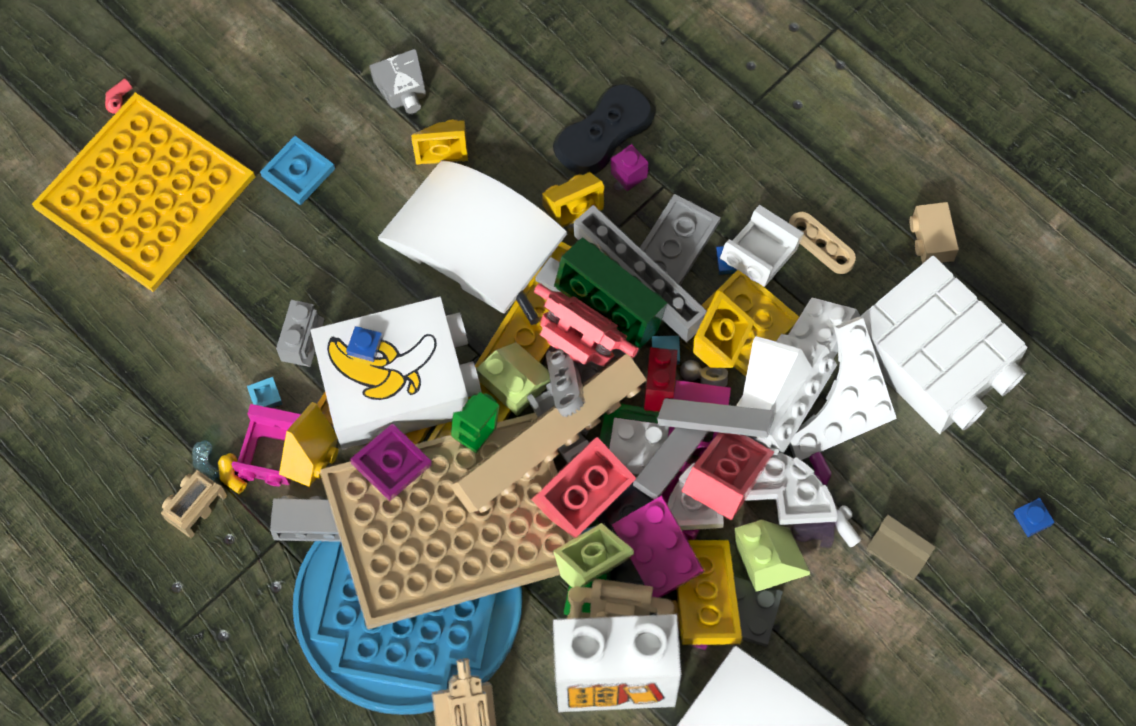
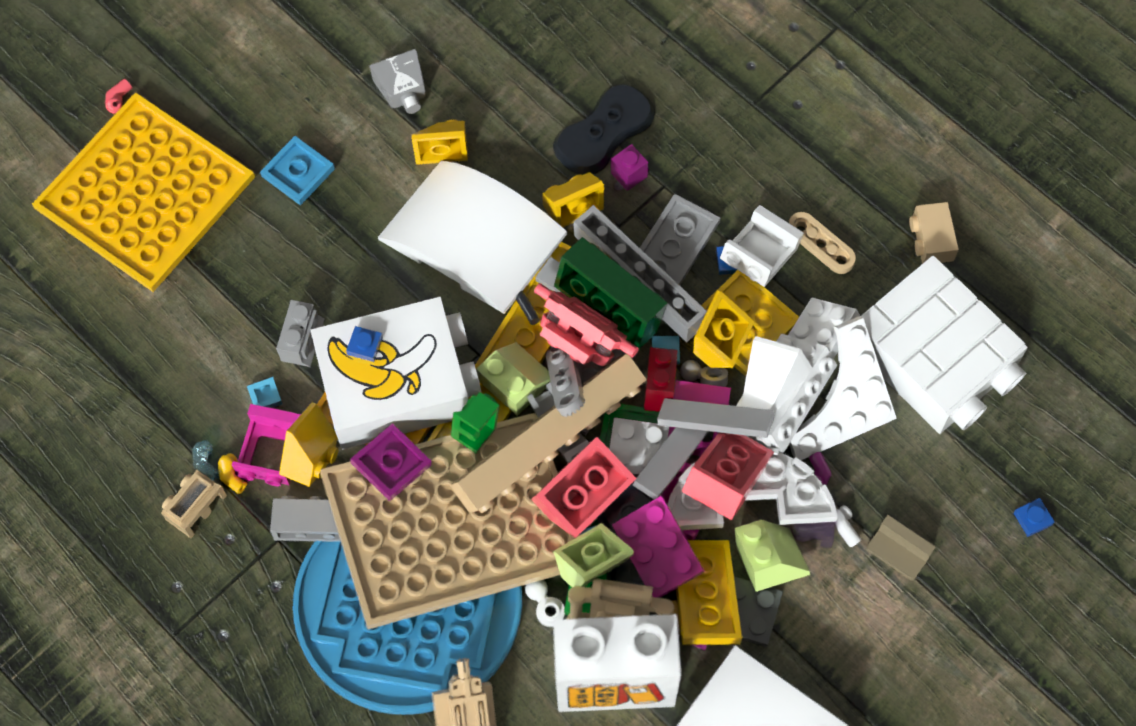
(538, 591): none -> white plate

